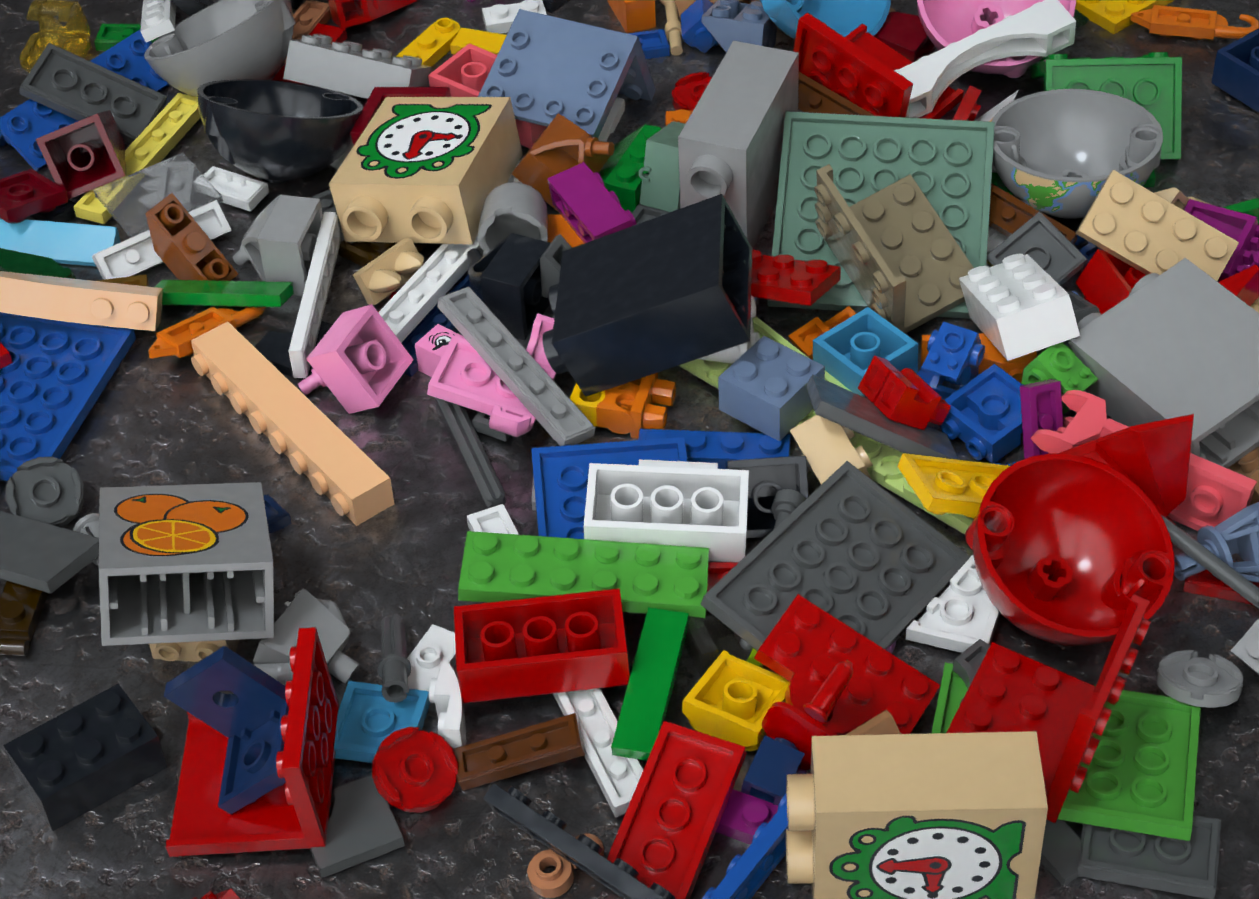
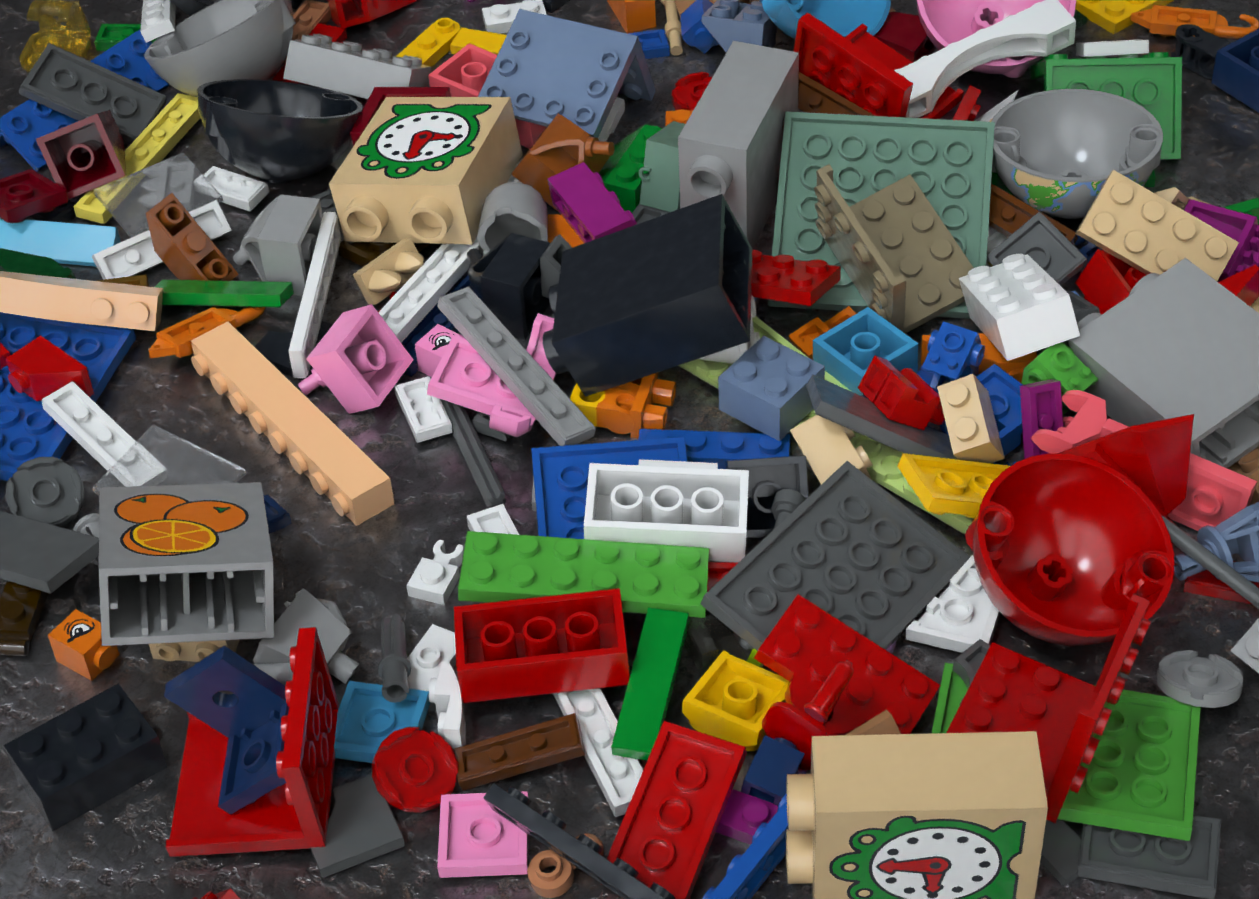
(45, 368): none -> red slope
(79, 645): none -> orange brick
(88, 424): none -> white plate
(166, 459): none -> clear piece
(423, 412): none -> white plate
(436, 578): none -> white plate
(478, 839): none -> bright pink plate
(970, 420): none -> tan brick
(1122, 48): none -> white plate
(1198, 51): none -> black piece

